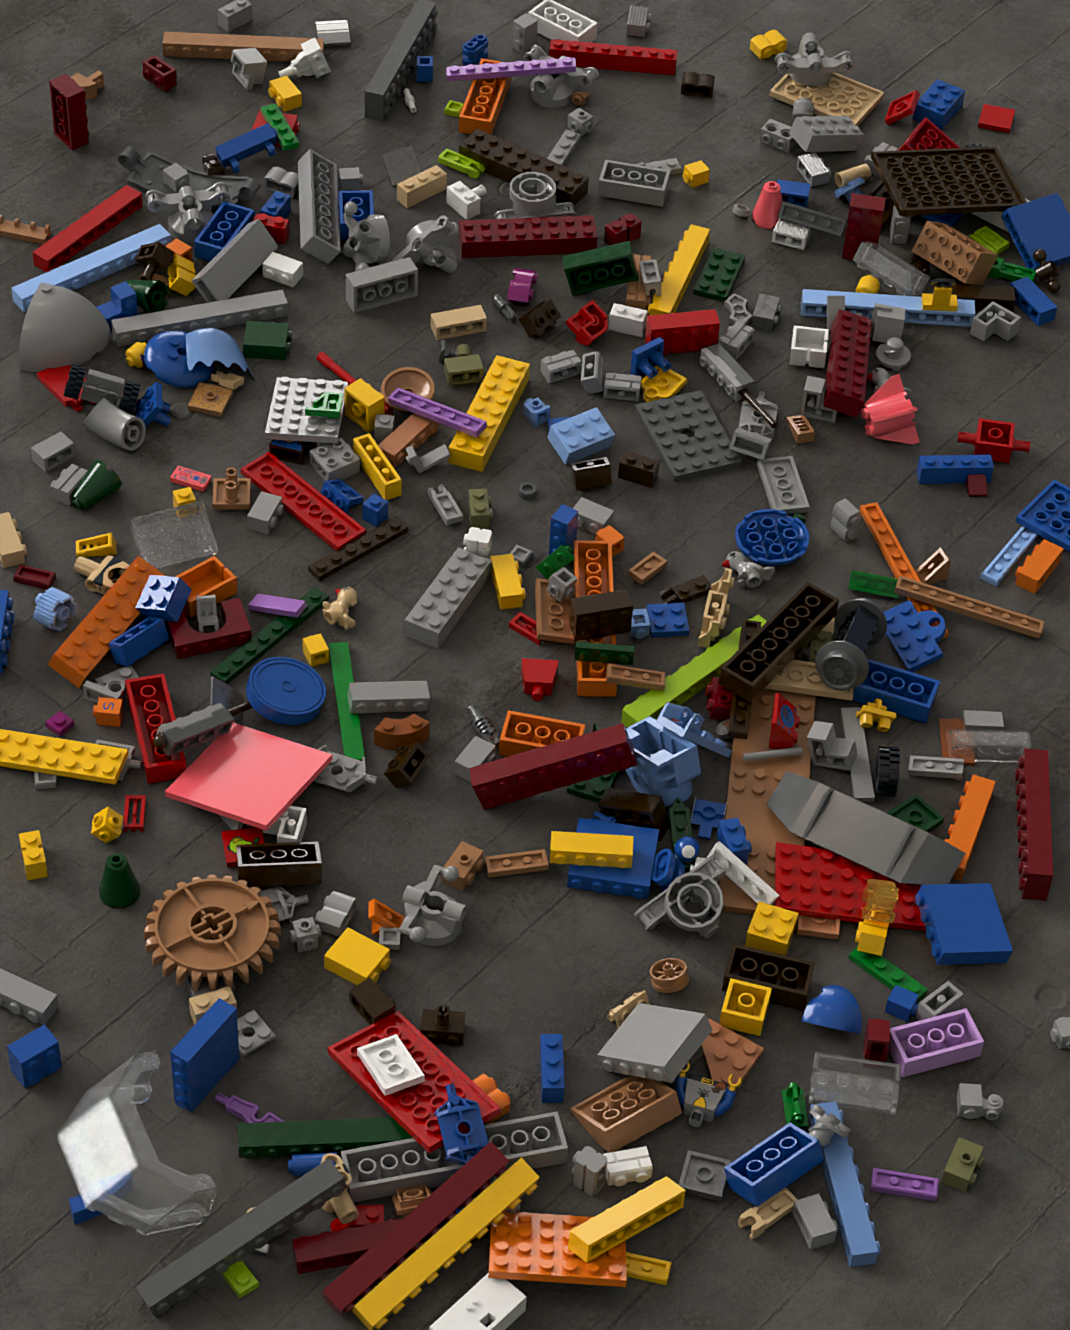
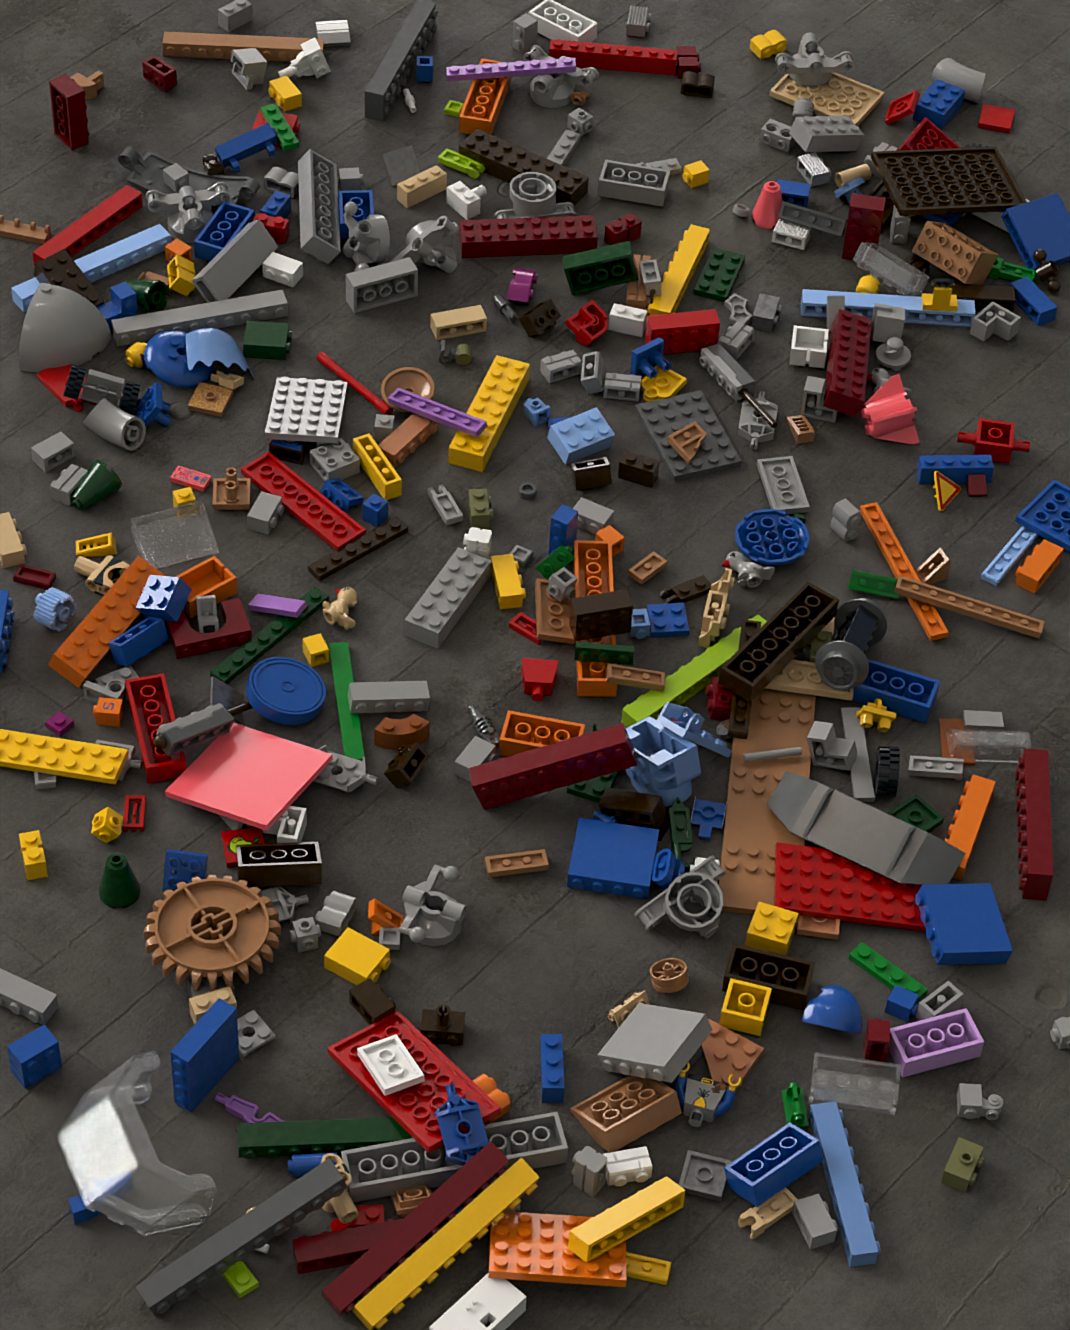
(63, 272): none -> dark brown brick
(154, 257): dark brown brick -> none
(194, 864): none -> blue plate
(328, 406): green wing -> none
(363, 404): yellow brick -> none
(428, 460): light grey bracket -> none
(463, 370): olive brick -> none
(467, 861): medium nougat brick -> none
(475, 50): blue brick -> none
(591, 849): yellow brick -> none
(687, 60): none -> dark red piece
(687, 441): none -> medium nougat wing
(687, 849): blue piece -> none
(733, 837): blue brick -> none
(743, 875): white tile -> none
(750, 443): light grey brick -> none
(783, 724): red slope -> none
(826, 1126): light grey plate -> none
(871, 936): yellow piece -> none
(879, 900): clear yellow brick -> none
(904, 1184): medium lavender tile -> none
(913, 636): blue plate -> none
(945, 490): none -> piece
(960, 76): none -> light grey brick
(990, 240): lime plate -> none

